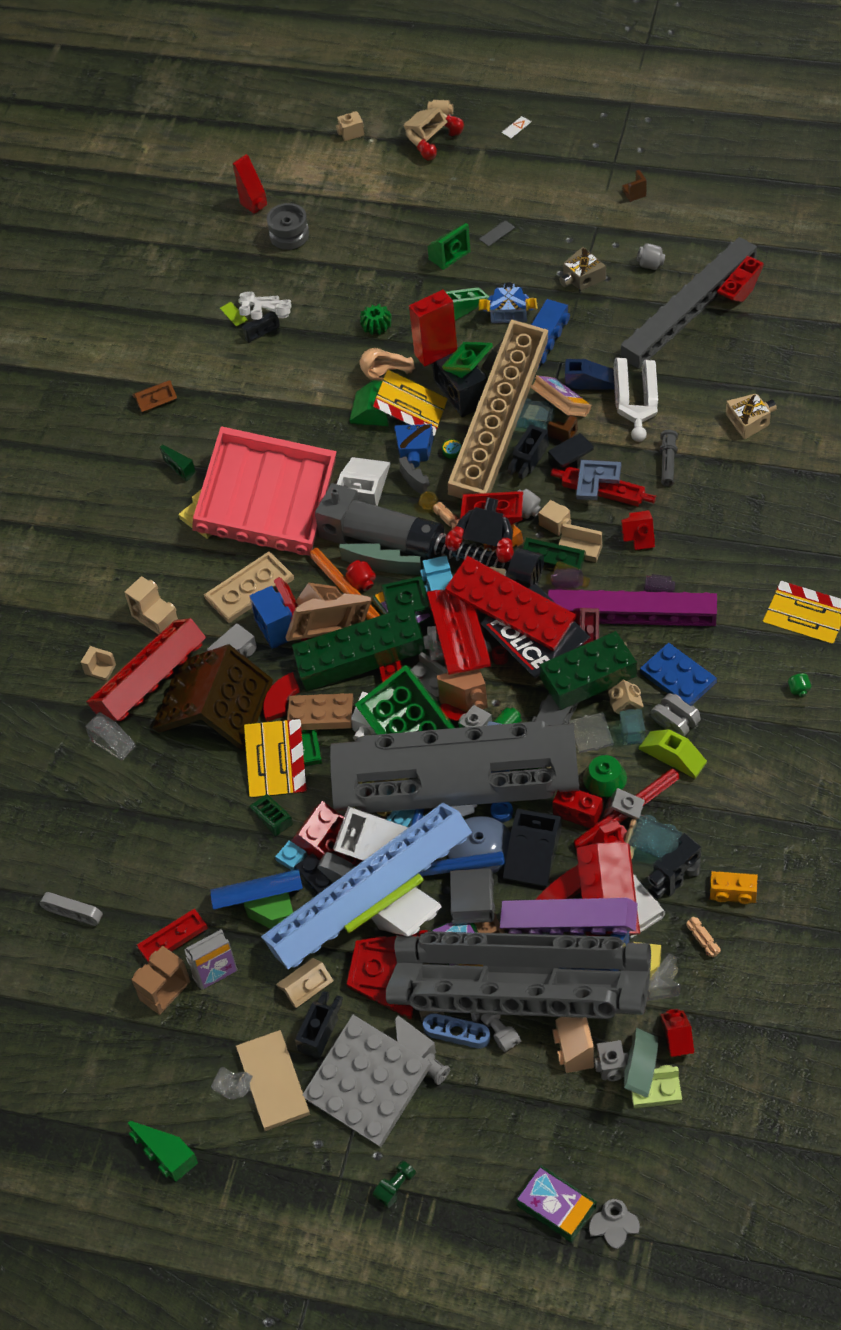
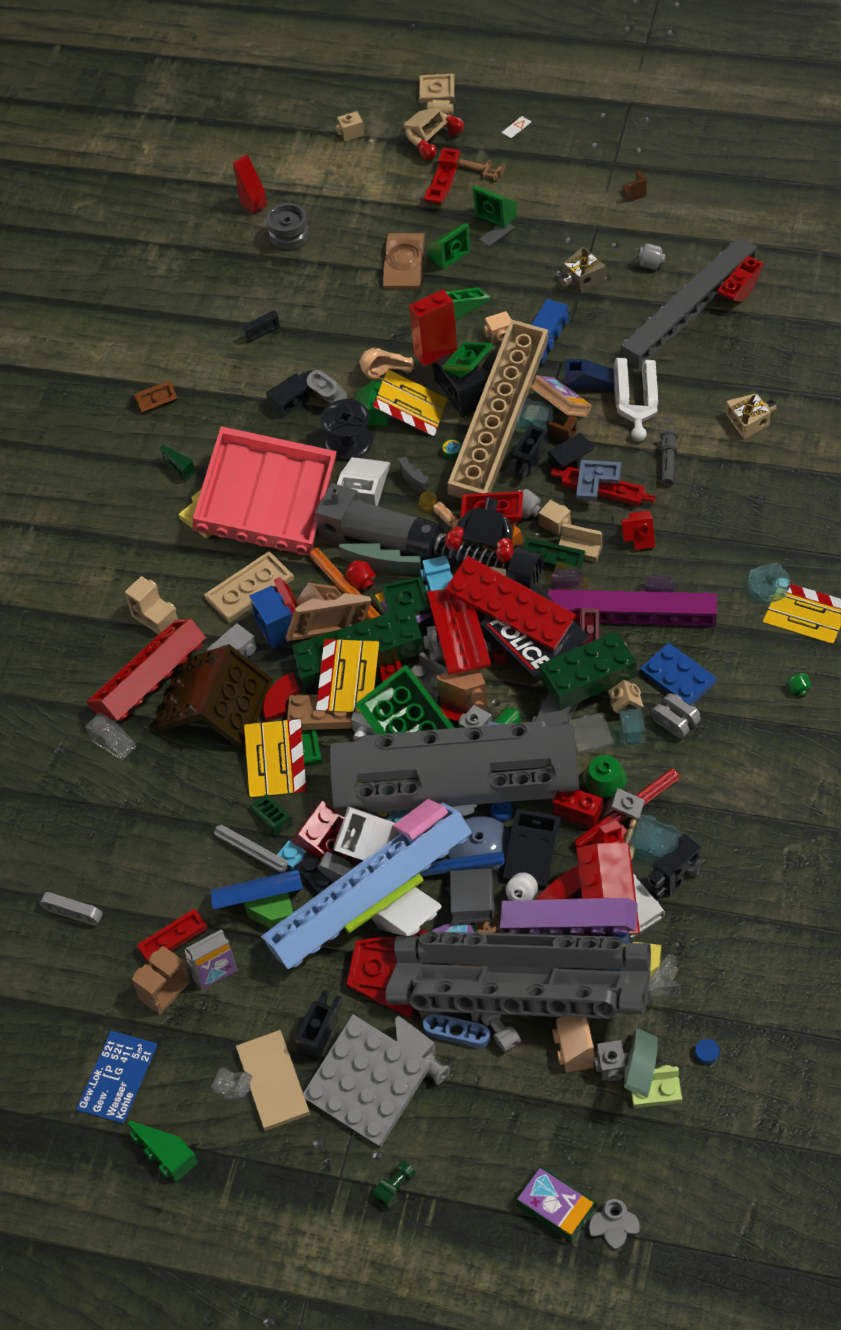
(98, 663): tan panel -> none
(117, 1077): none -> blue sticker
(233, 314): lime sticker -> none
(251, 848): none -> light grey axle
(271, 303): white plant -> none
(289, 394): none -> black hinge
(305, 982): tan panel -> none
(325, 387): none -> light grey brick
(346, 428): none -> black piece
(346, 674): none -> yellow sticker
(375, 319): green gear -> none
(404, 261): none -> medium nougat slope
(414, 442): blue torso -> none
(420, 819): none -> bright pink tile
(436, 87): none -> tan tile
(444, 176): none -> red slope
(483, 168): none -> medium nougat piece
(494, 207): none -> green slope
(497, 326): none -> light nougat brick
(508, 304): torso -> none
(521, 887): none -> white head
(674, 751): lime slope -> none
(677, 1032): red slope -> none
(703, 937): light nougat axle -> none
(707, 1051): none -> blue tile
(733, 887): light orange bracket -> none
(769, 572): none -> clear light blue plate

